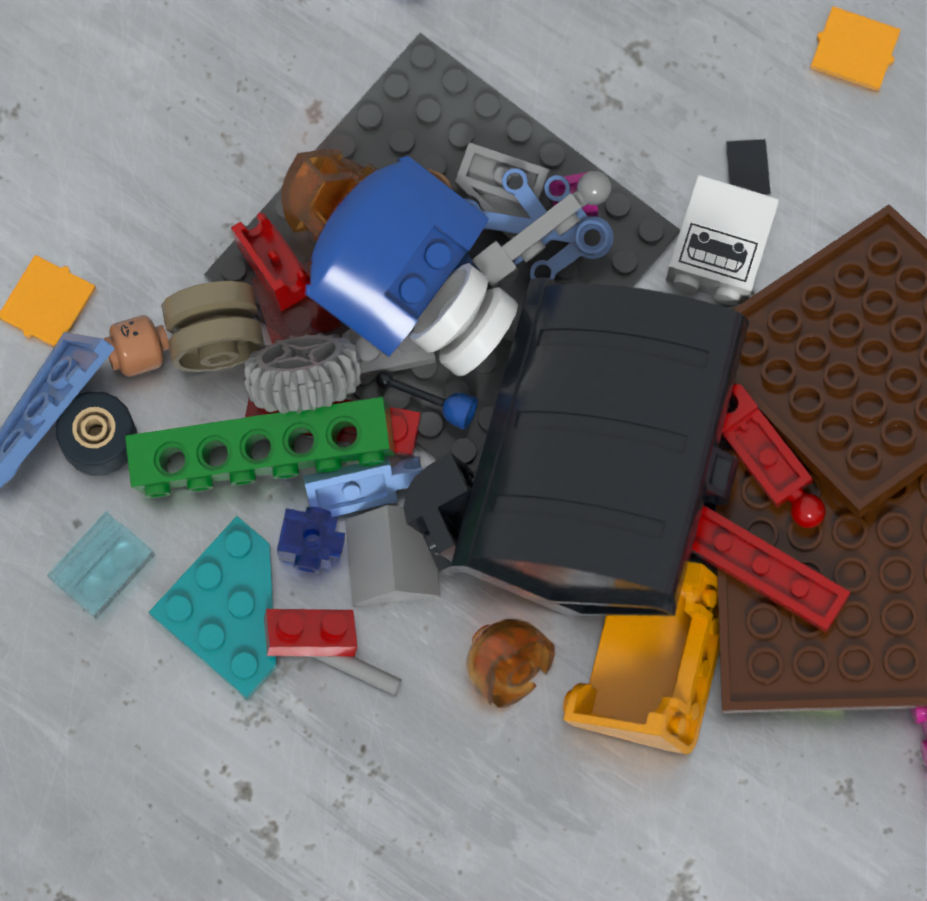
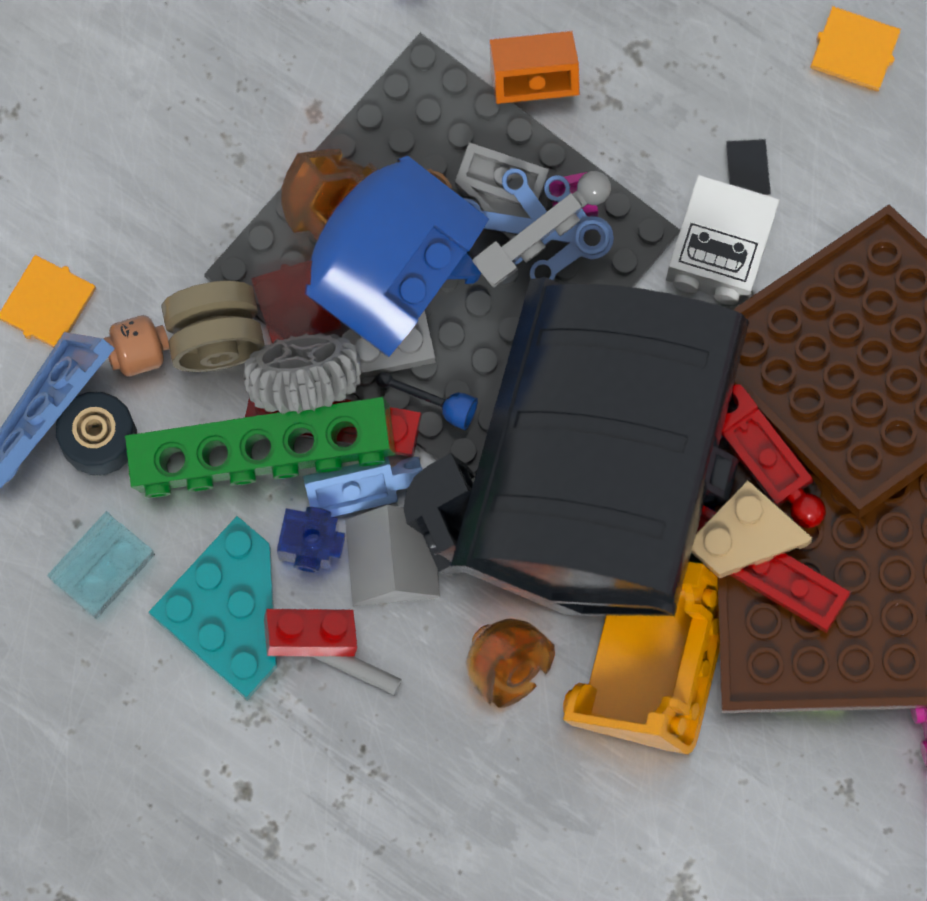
(272, 261): red hinge -> none
(464, 320): white wheel -> none
(534, 67): none -> orange brick
(746, 533): none -> tan wing

